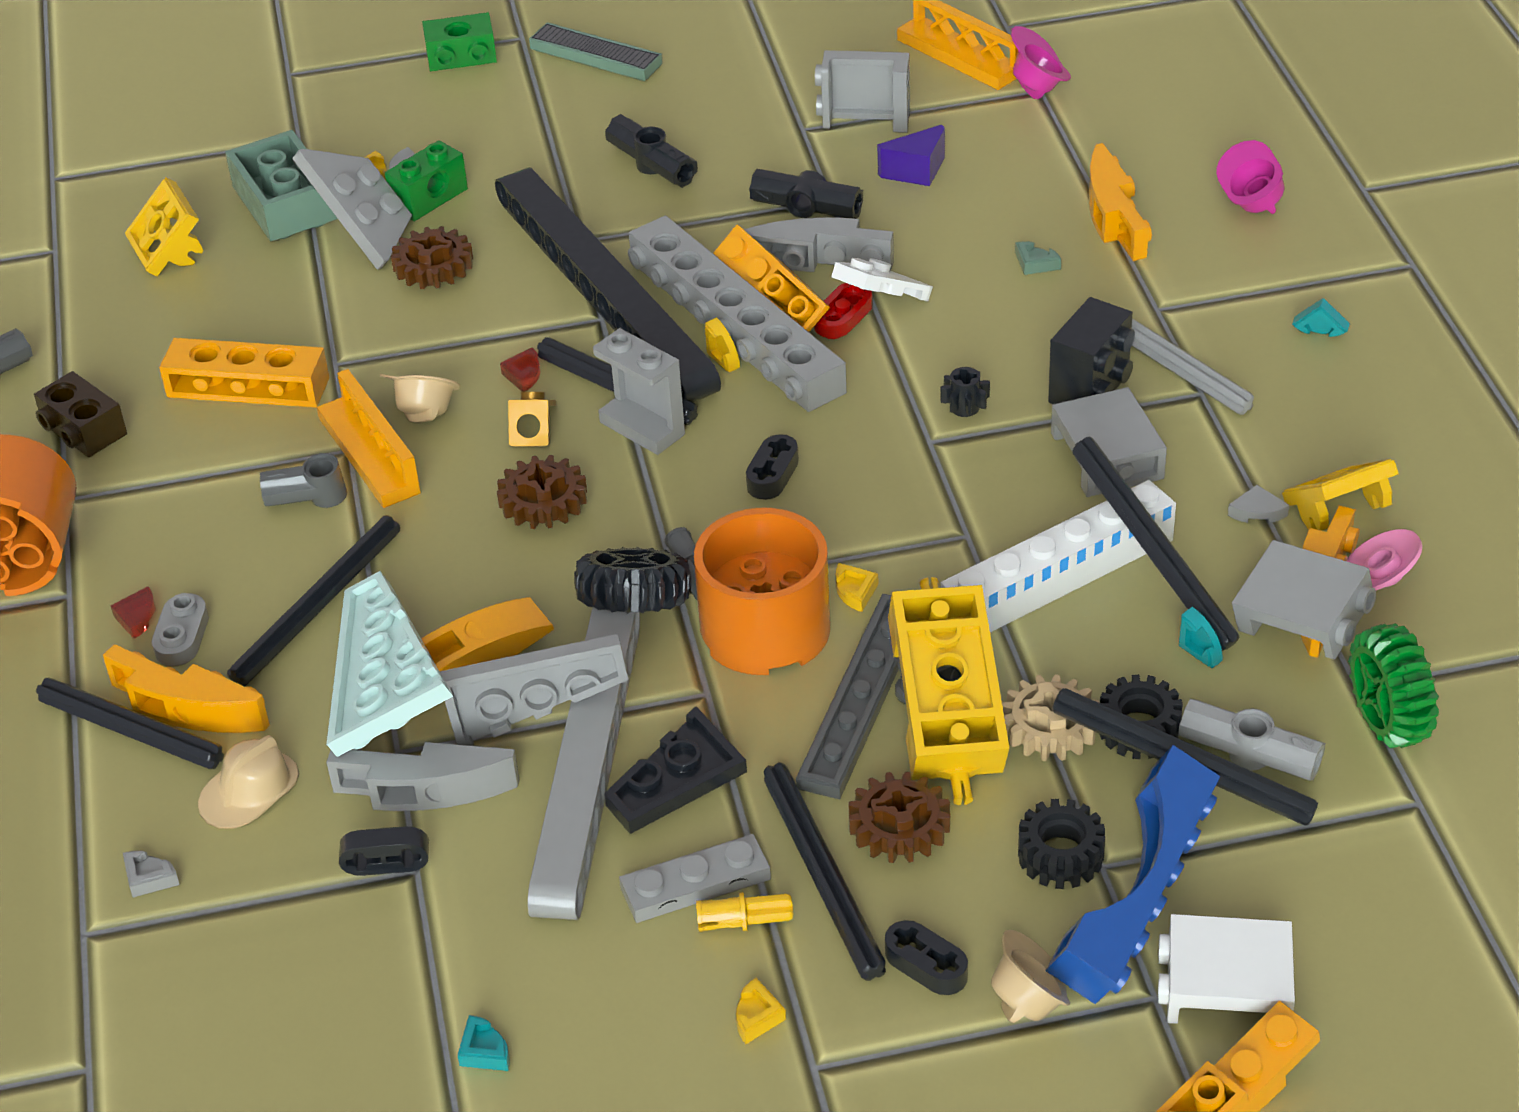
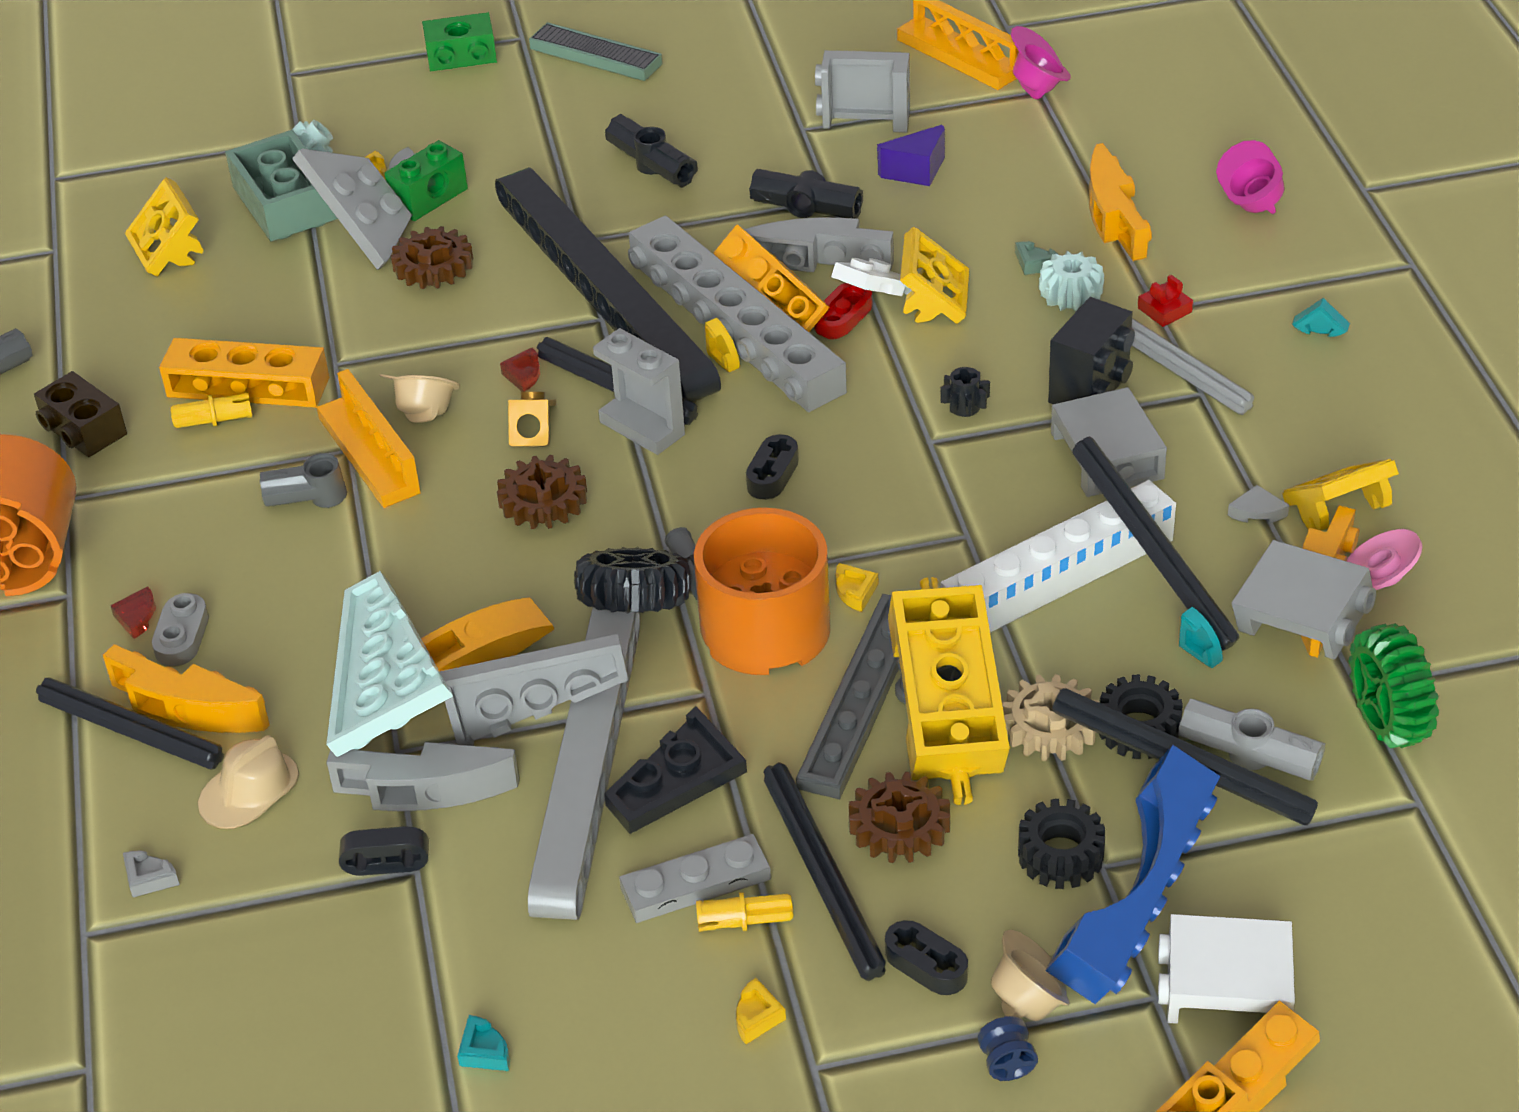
(211, 410): none -> yellow axle
(313, 601): black axle -> none
(314, 136): none -> light aqua gear
(928, 296): none -> yellow piece
(1007, 1048): none -> dark blue wheel
(1070, 280): none -> light aqua gear
(1165, 302): none -> red tile

